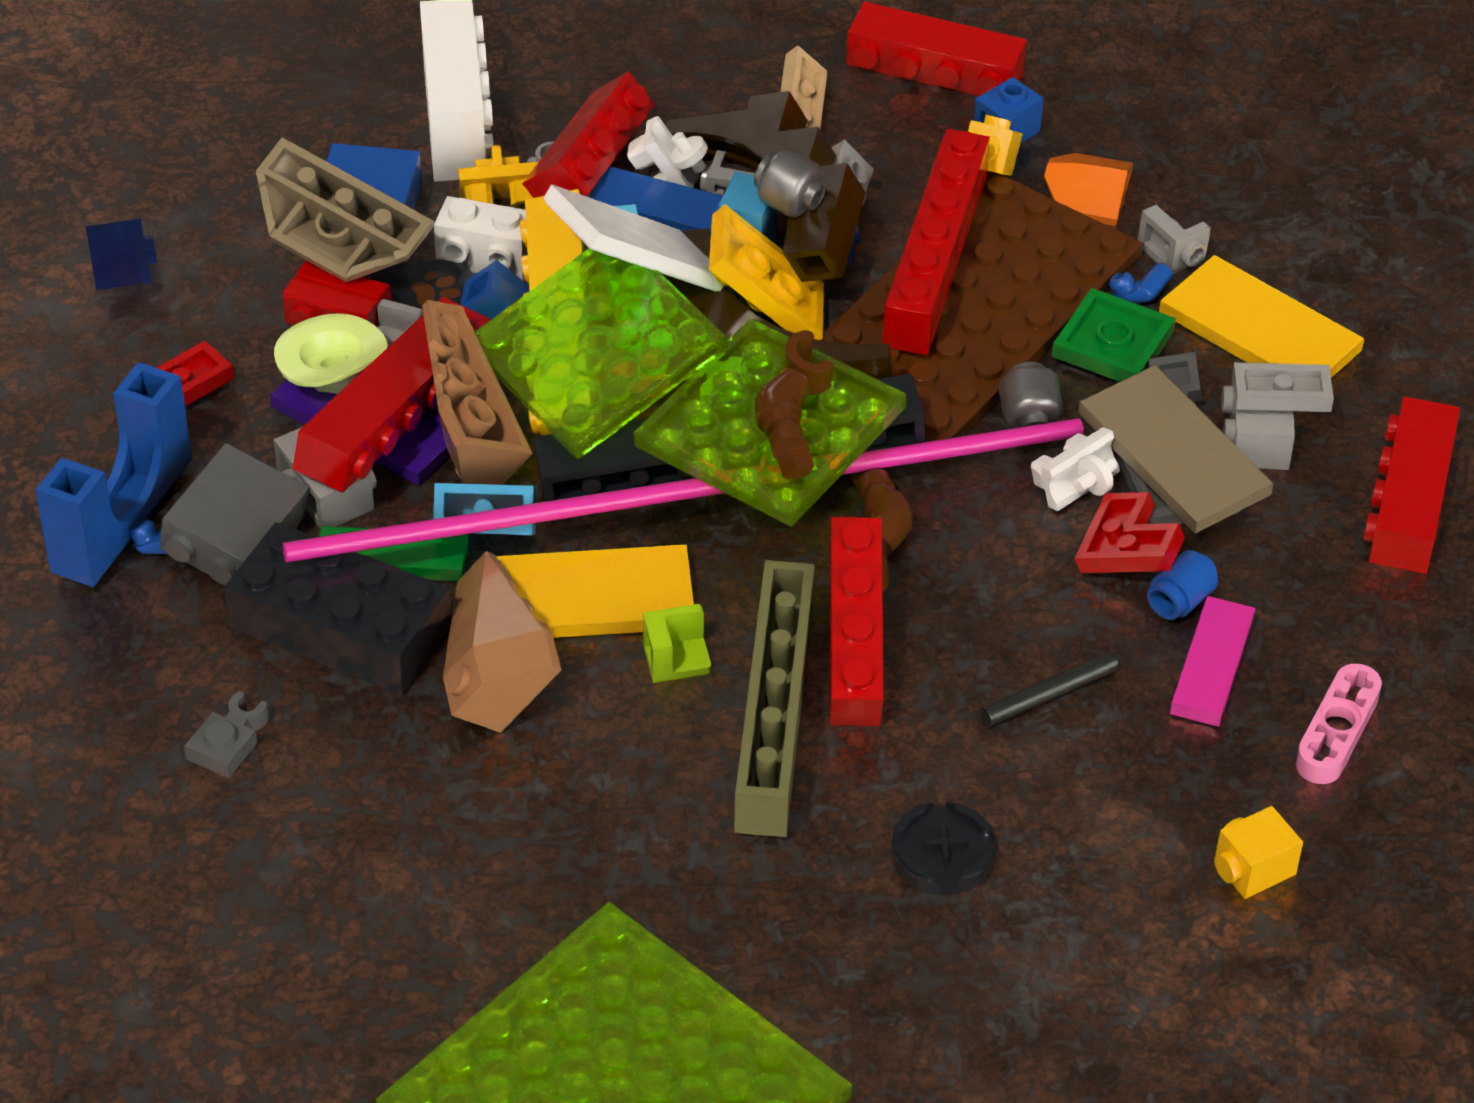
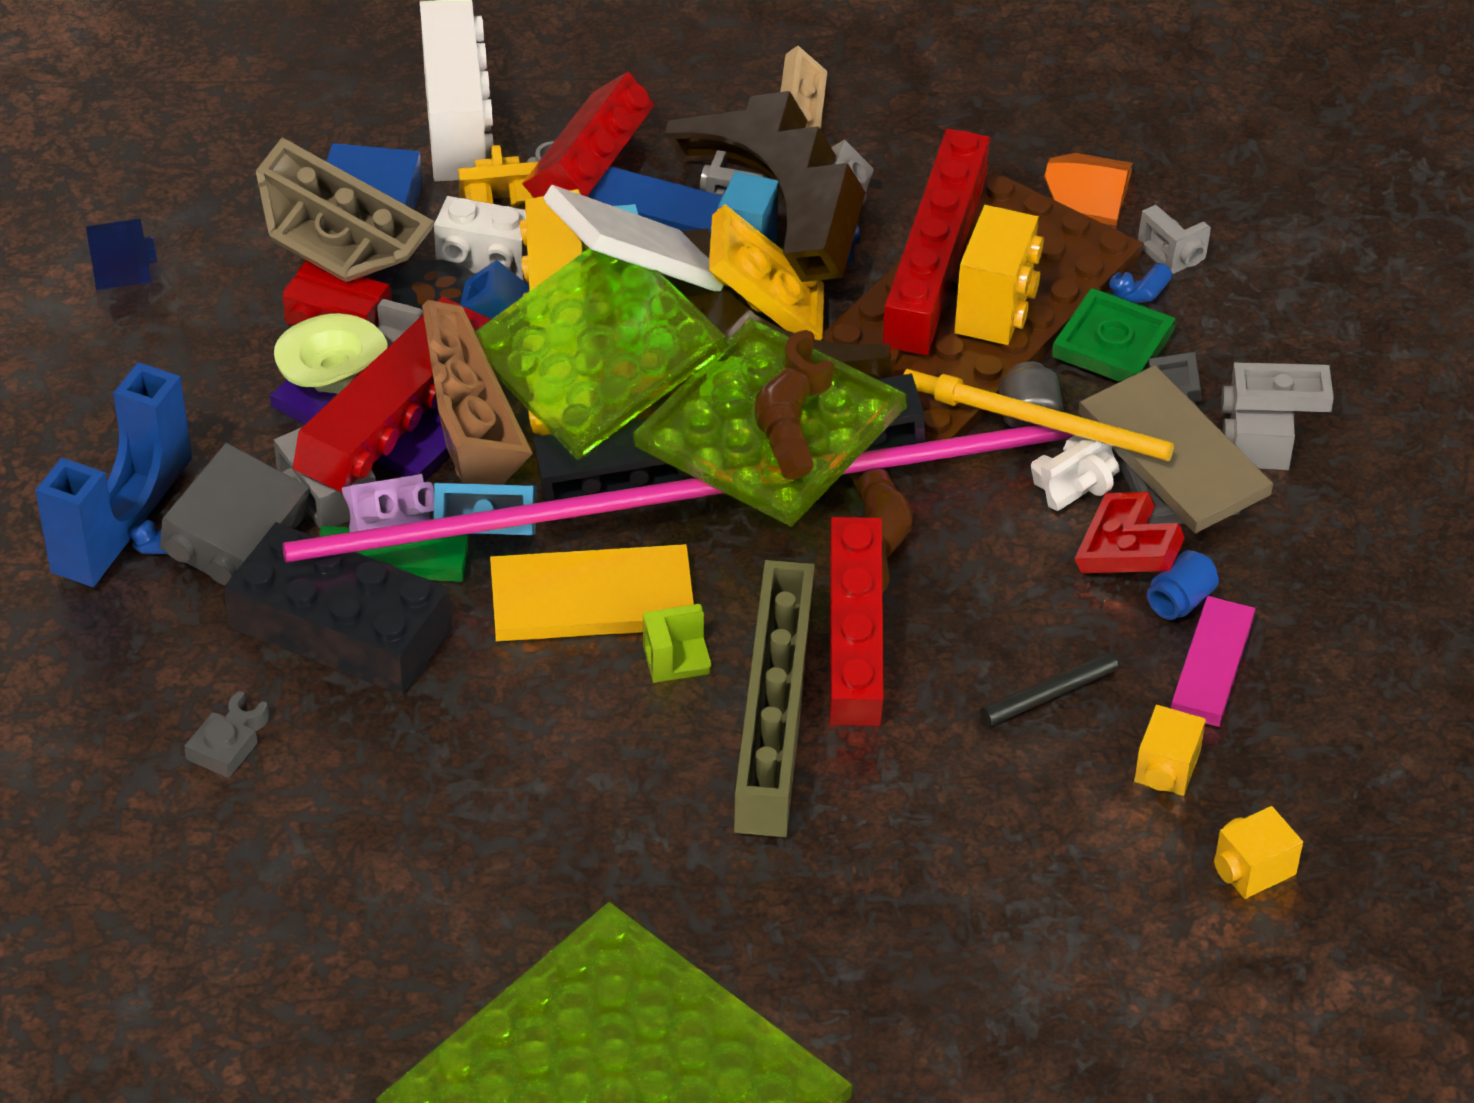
(200, 370): red plate -> none
(389, 502): none -> lavender hips
(495, 648): medium nougat wedge -> none
(675, 156): white hips -> none
(789, 182): flat silver head -> none
(933, 50): red brick -> none
(943, 848): black tile -> none
(951, 391): none -> yellow bar
(998, 275): none -> yellow brick
(1003, 143): yellow brick -> none
(1013, 103): blue brick -> none
(1169, 750): none -> yellow brick
(1257, 319): yellow tile -> none
(1340, 741): bright pink beam -> none
(1414, 484): red brick -> none

